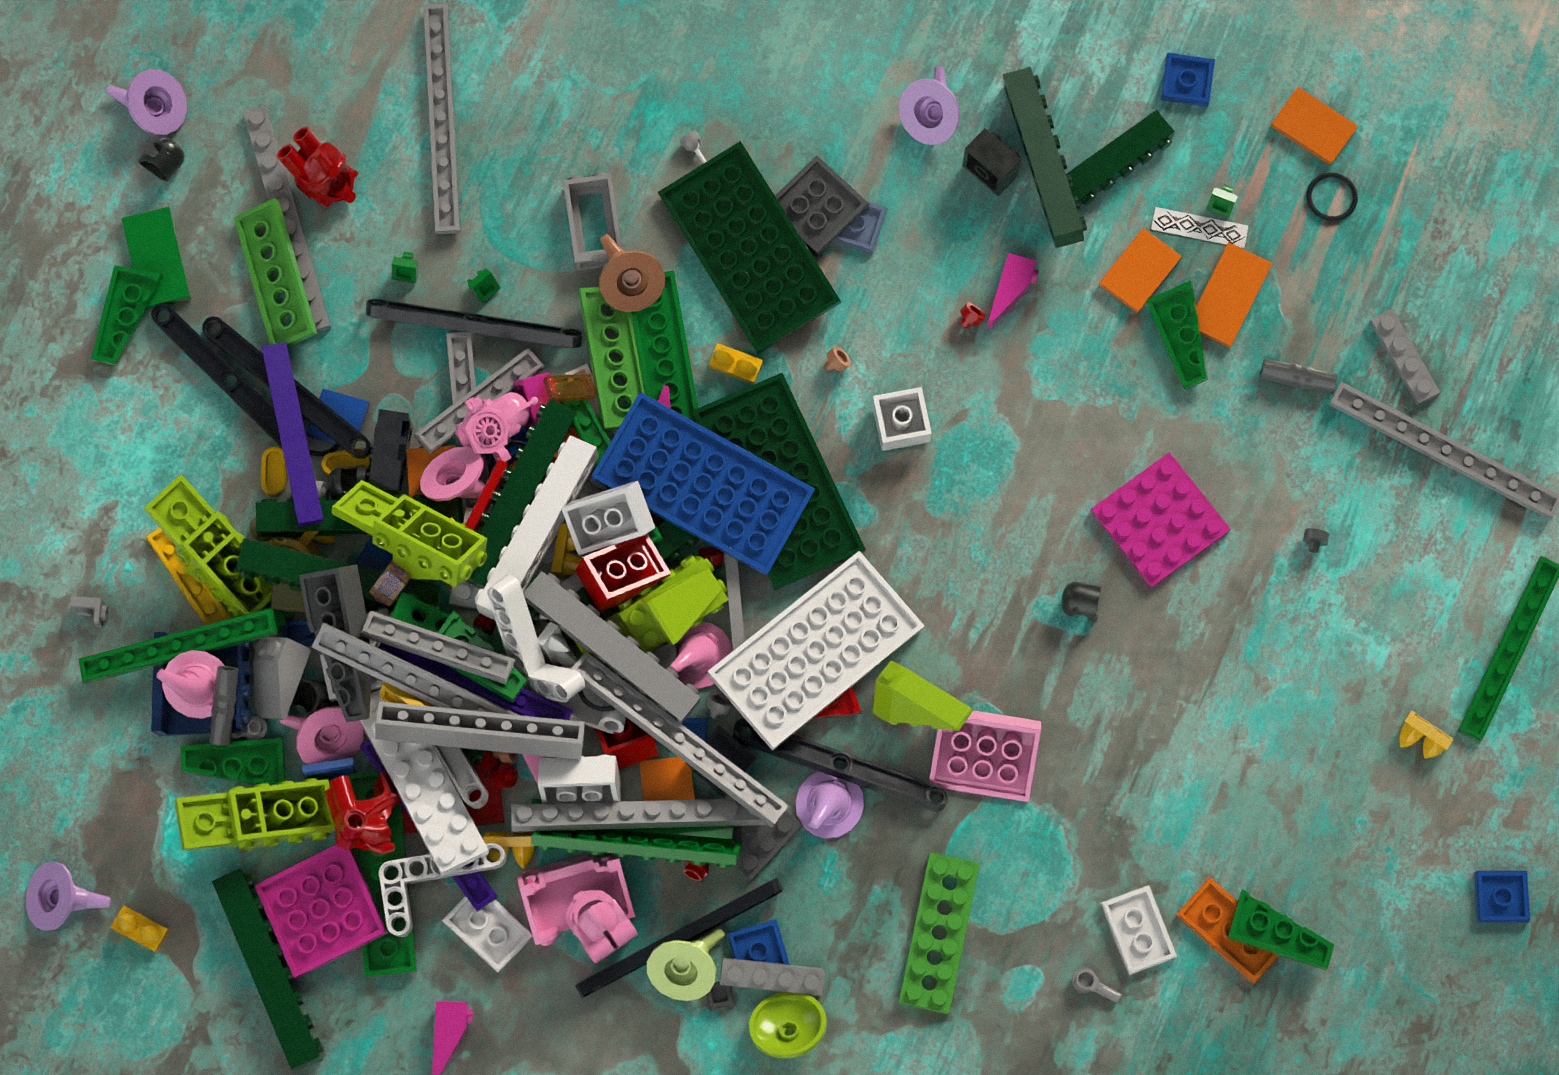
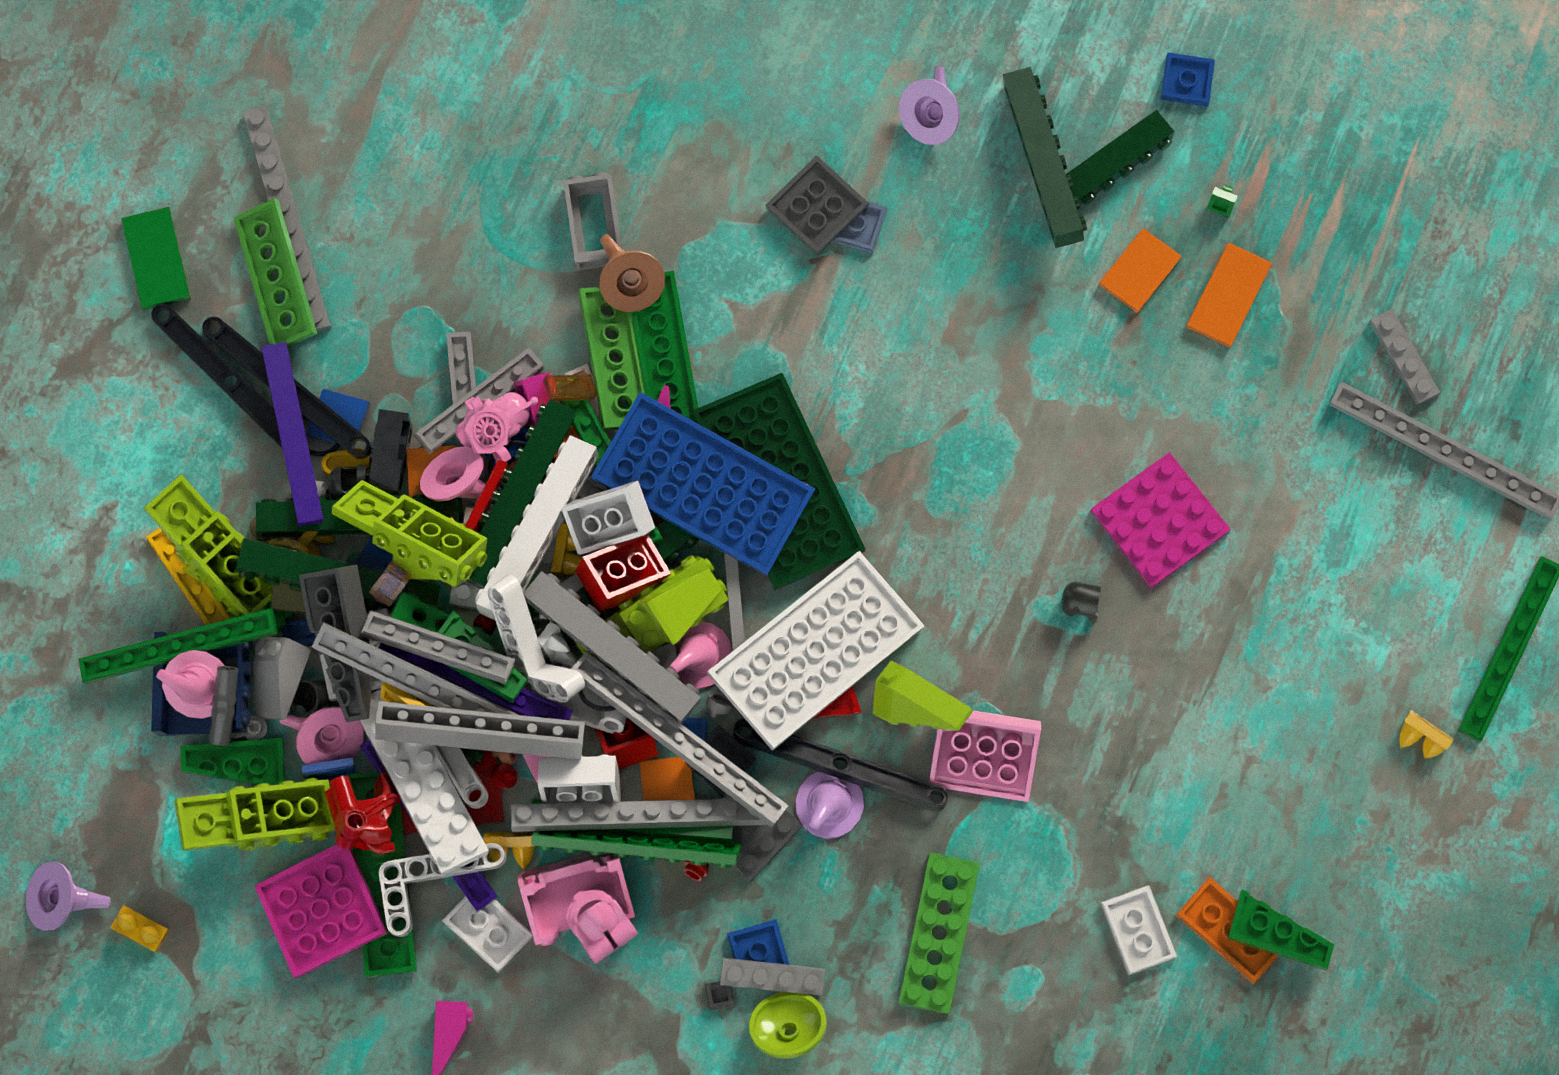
(87, 605): light grey bracket -> none
(124, 307): green wing -> none
(153, 101): lavender piece -> none
(167, 161): pearl dark grey helmet -> none
(267, 970): dark green brick -> none
(273, 472): yellow tile -> none
(316, 167): red helmet -> none
(405, 268): green tile -> none
(441, 119): light grey plate -> none
(474, 323): black beam -> none
(483, 285): green tile -> none
(684, 968): yellowish green piece -> none
(685, 934): black beam -> none
(692, 142): light grey hinge -> none
(712, 554): red tile -> none
(735, 363): yellow tile -> none
(749, 247): dark green plate -> none
(837, 360): nougat tile -> none
(901, 419): white brick -> none
(972, 315): red tile -> none
(991, 161): pearl dark grey brick -> none
(1013, 285): dark pink slope -> none
(1085, 981): light grey plate -> none
(1180, 329): green wing -> none
(1199, 227): white sticker -> none
(1298, 376): dark grey axle -> none
(1314, 126): orange tile -> none
(1315, 538): dark grey tile -> none
(1338, 176): black tyre -> none
(1502, 897): blue tile -> none

